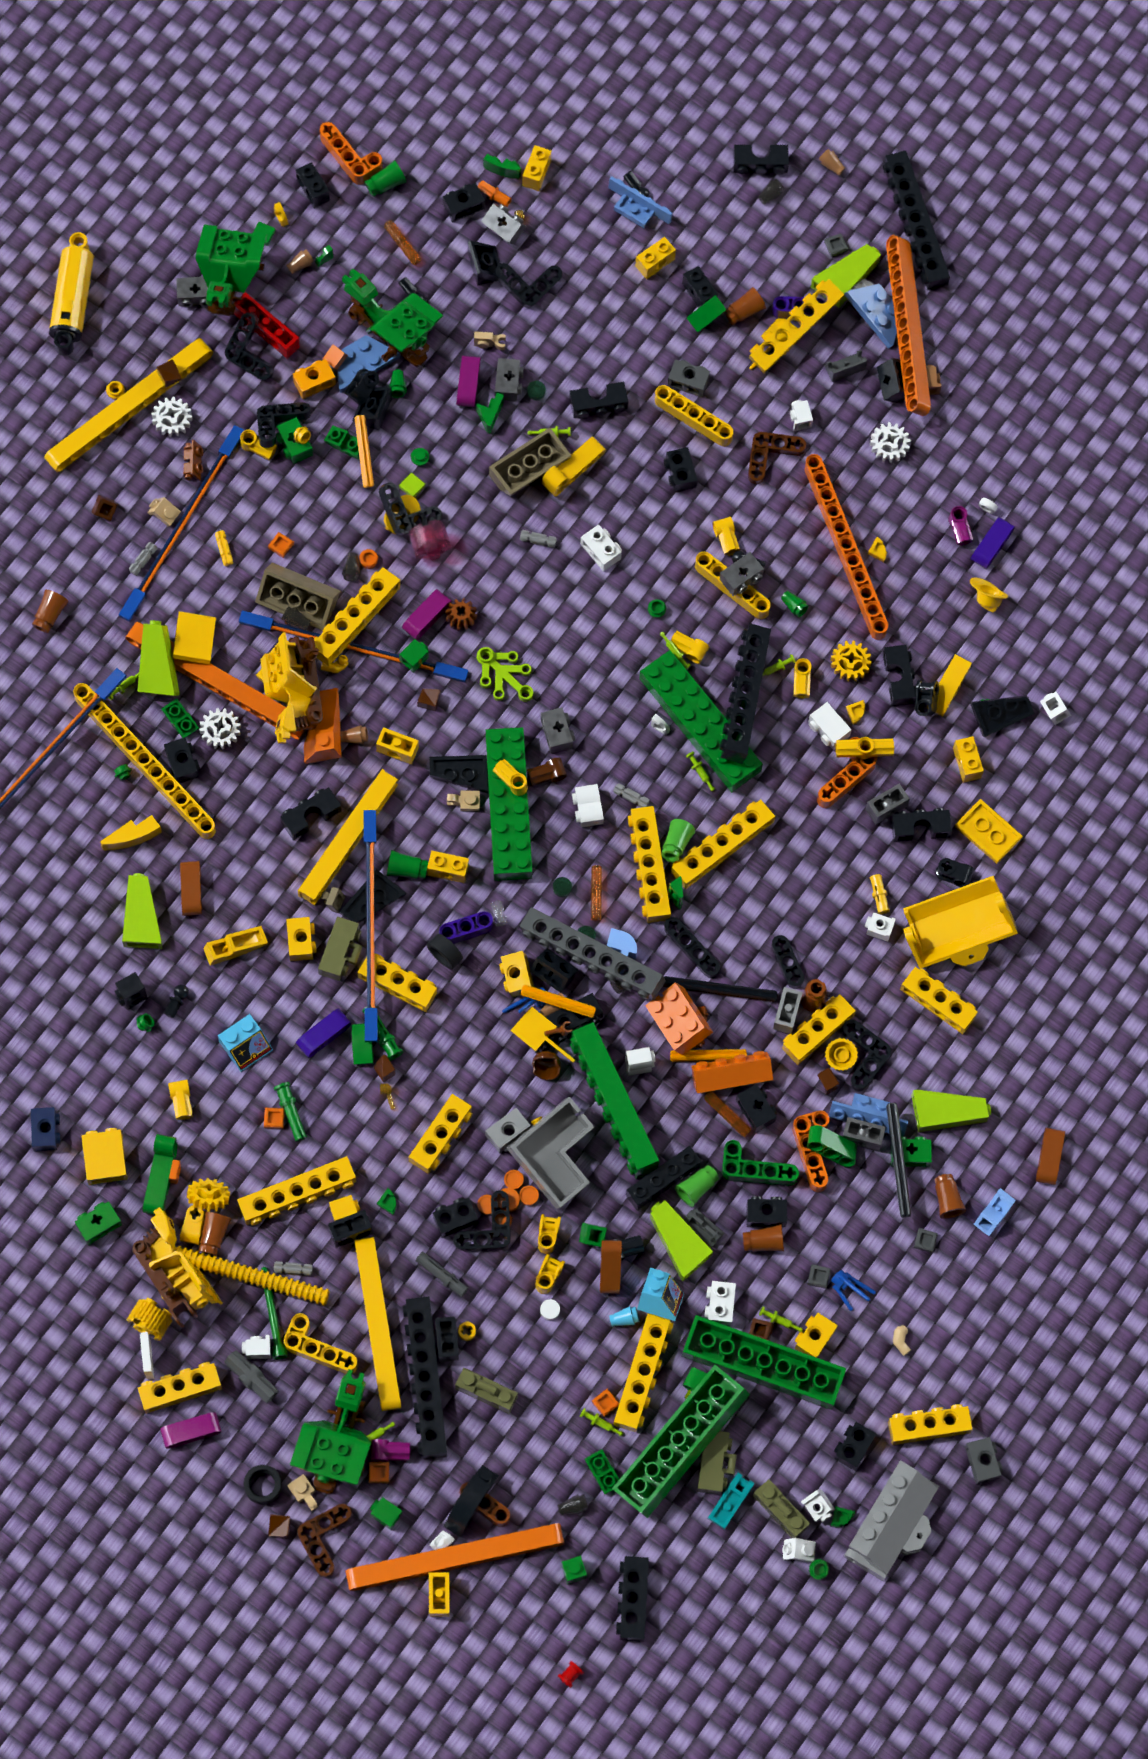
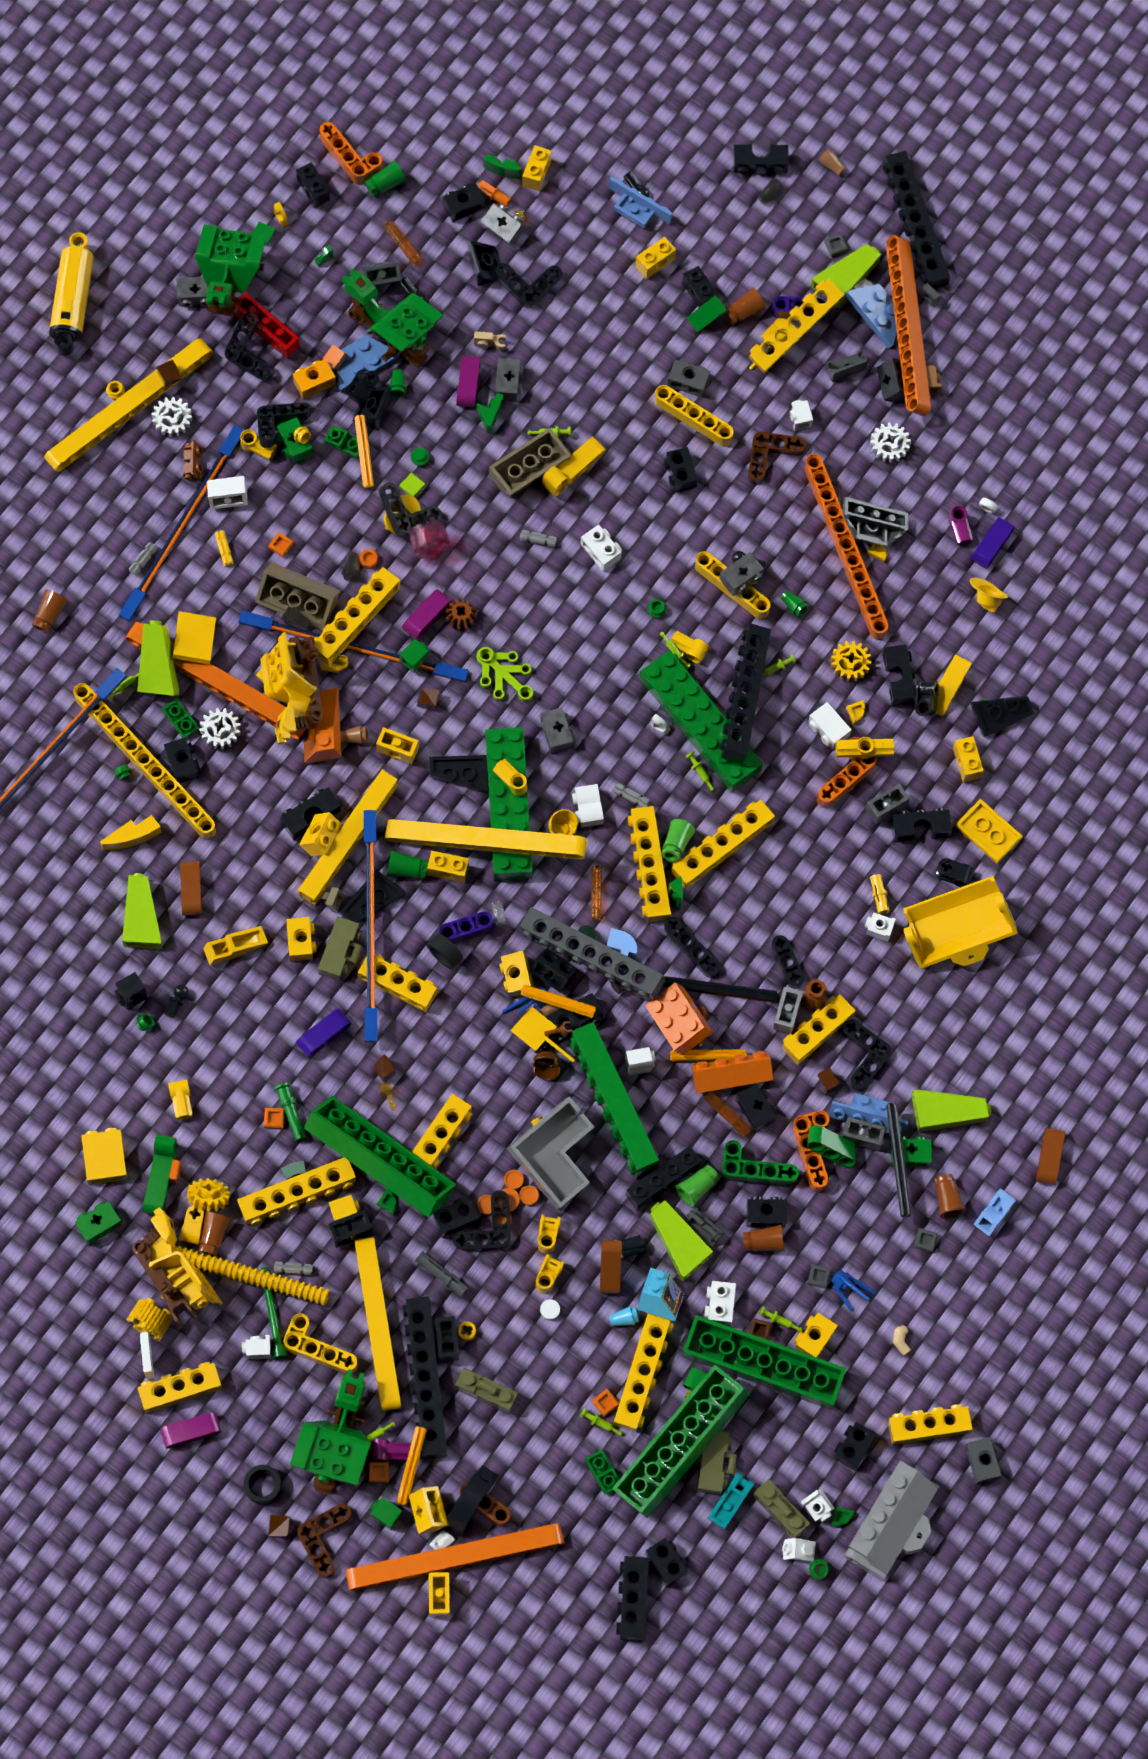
(44, 1117): dark blue brick -> none
(104, 507): reddish brown slope -> none
(164, 510): tan bracket -> none
(227, 490): none -> white brick
(245, 1043): slope -> none
(251, 1376): dark grey piece -> none
(293, 1169): none -> sand green piece
(300, 261): medium nougat cone -> none
(302, 1491): tan plate -> none
(320, 834): none -> yellow brick
(361, 1050): green slope -> none
(380, 1156): none -> green brick
(382, 272): none -> dark grey brick
(387, 1040): green pin -> none
(411, 1465): none -> light orange axle
(428, 1510): none -> yellow brick
(467, 800): tan plate -> none
(486, 839): none -> yellow beam
(513, 1120): light grey brick -> none
(536, 390): clear green tile -> none
(552, 771): reddish brown piece -> none
(562, 887): clear green tile -> none
(563, 822): none -> yellow hair
(570, 1674): red bush -> none
(574, 1505): clear smoke cone -> none
(574, 1570): green brick -> none
(584, 405): black arch -> none
(592, 1234): green brick -> none
(661, 1564): none -> black brick
(725, 531): yellow piece -> none
(802, 679): yellow piece -> none
(841, 1054): yellow hat -> none
(874, 522): none -> dark grey wedge
(930, 295): none -> dark grey tile
(941, 1009): yellow brick -> none
(1058, 714): white brick -> none

